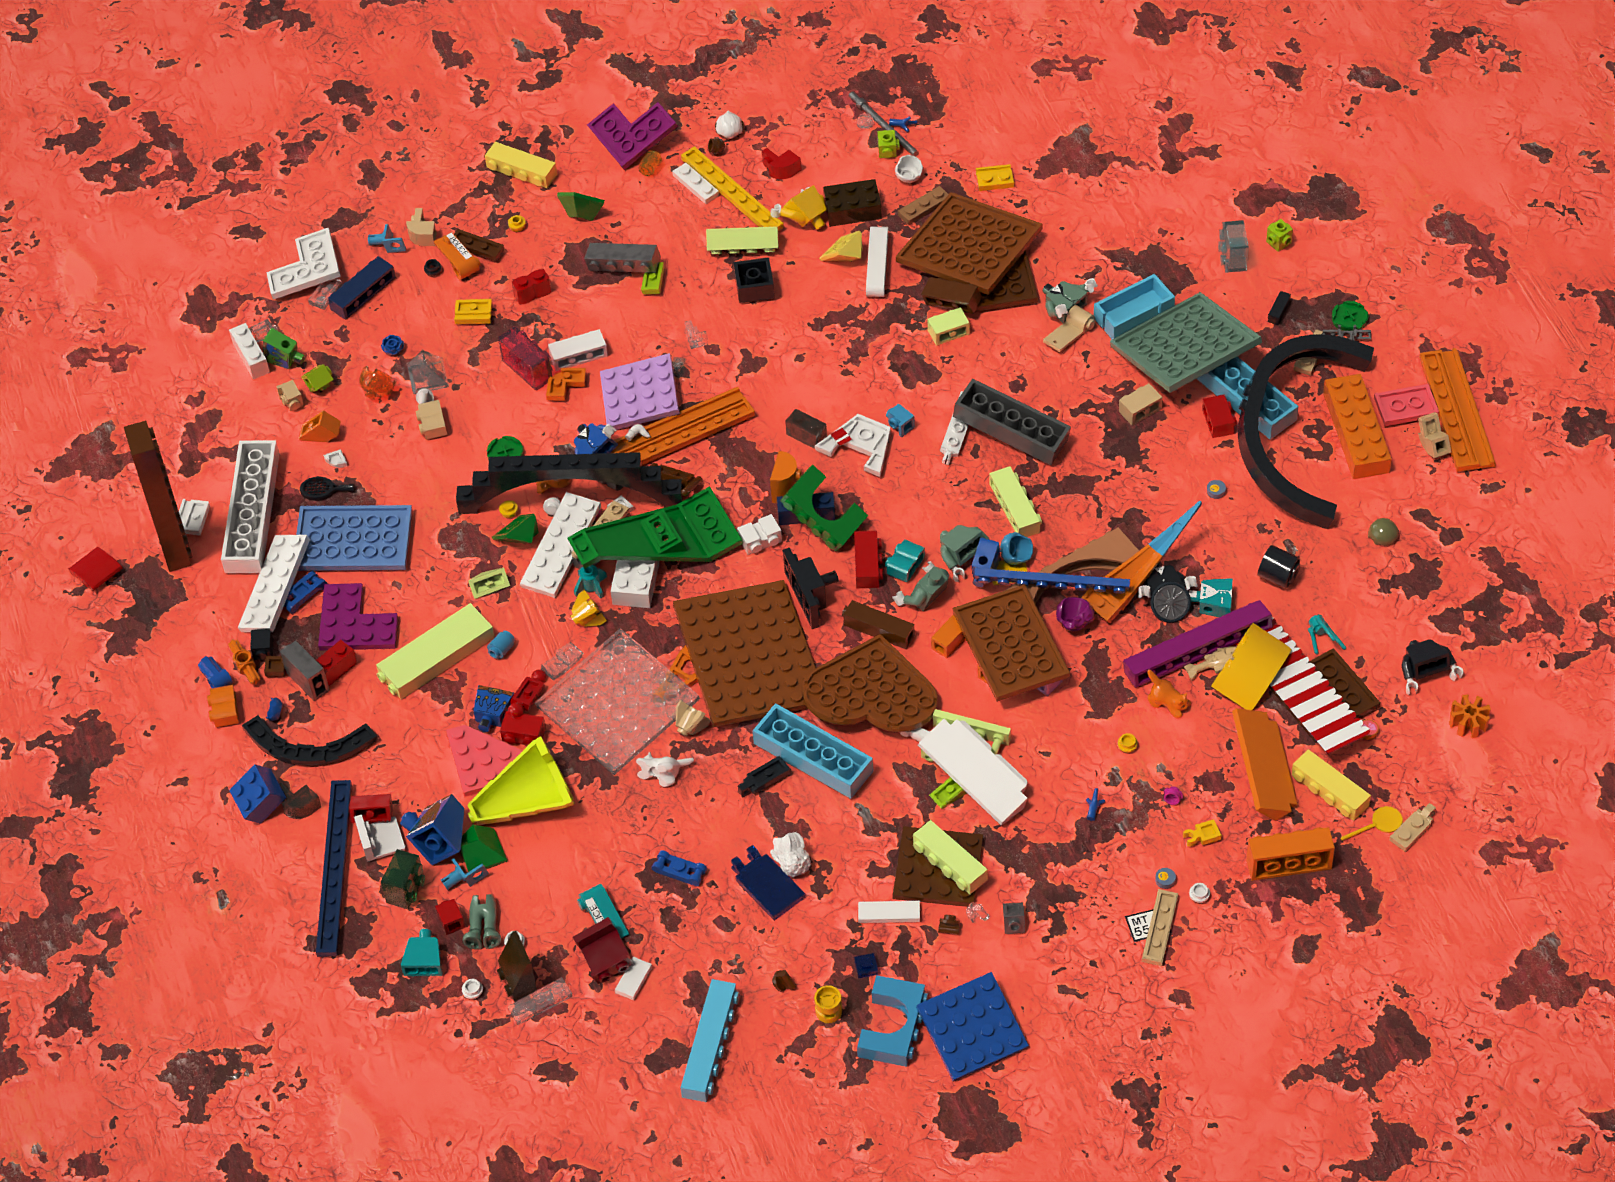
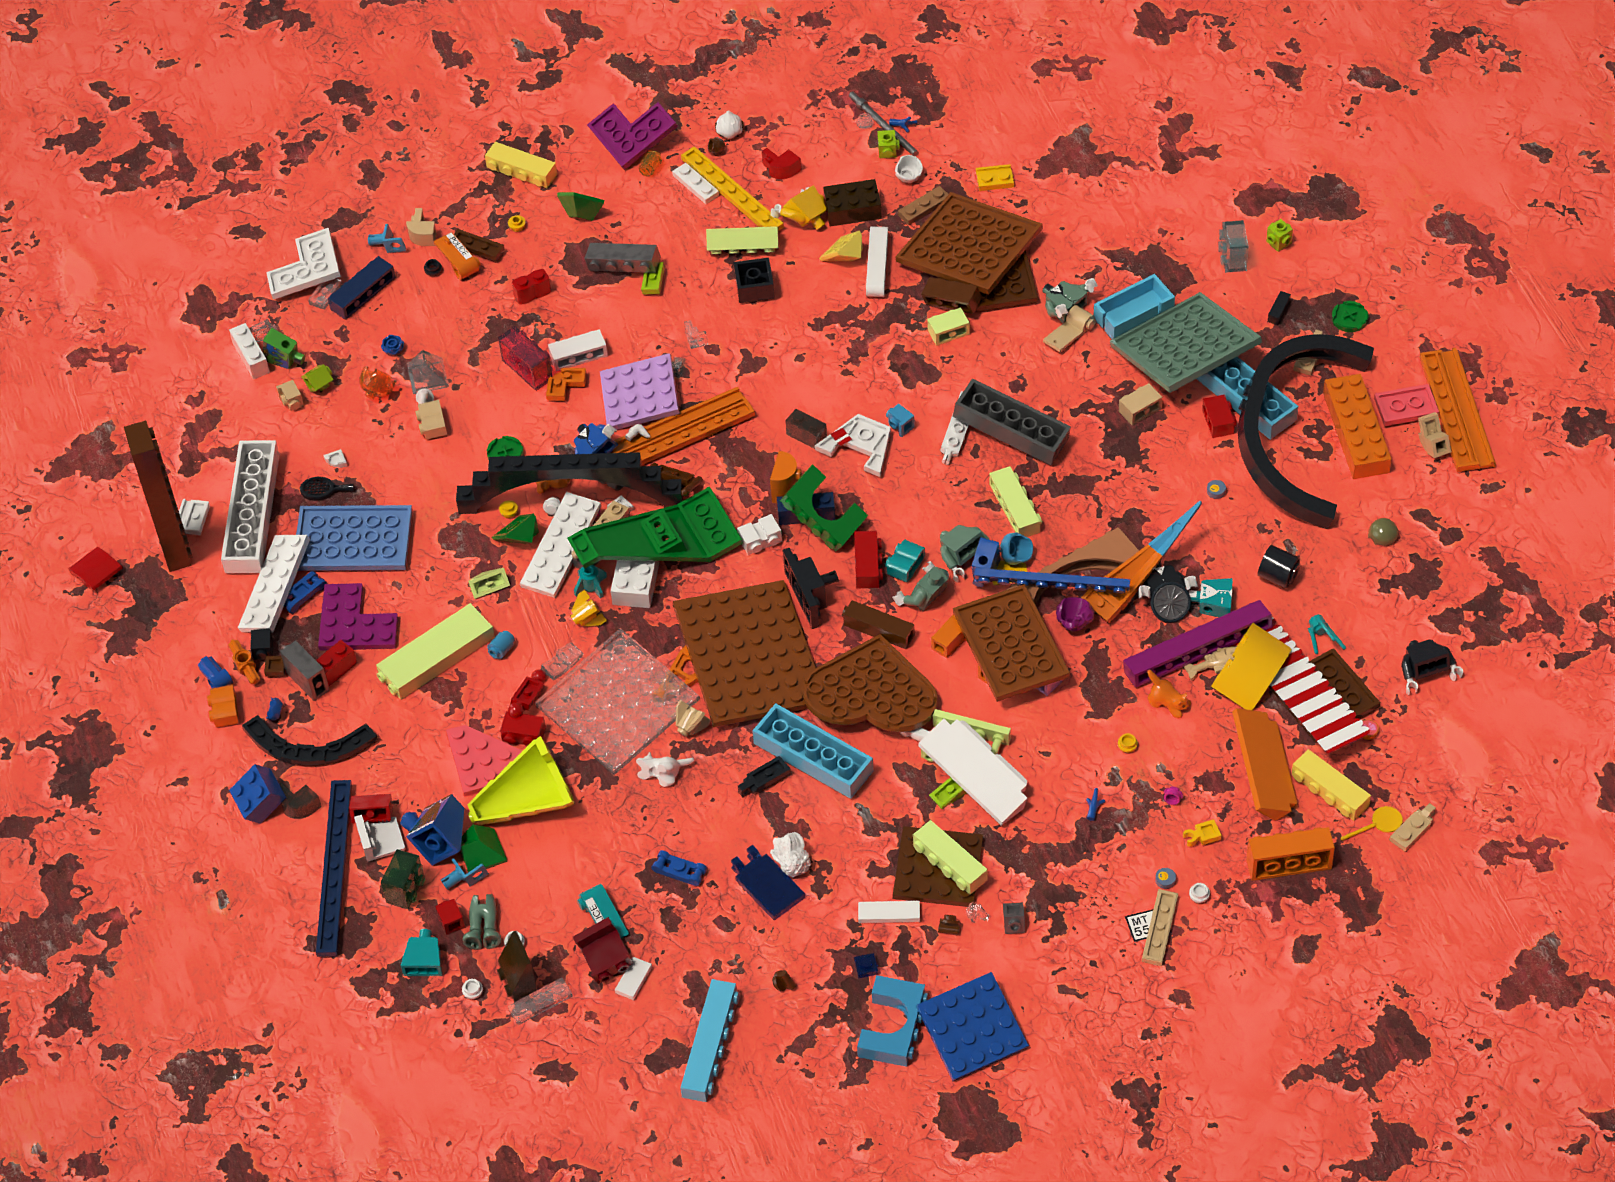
(320, 428): orange slope -> none
(473, 311): yellow plate -> none
(491, 706): torso -> none
(828, 1004): yellow wheel -> none
(1353, 334): flat silver piece -> none
(1469, 716): orange gear -> none

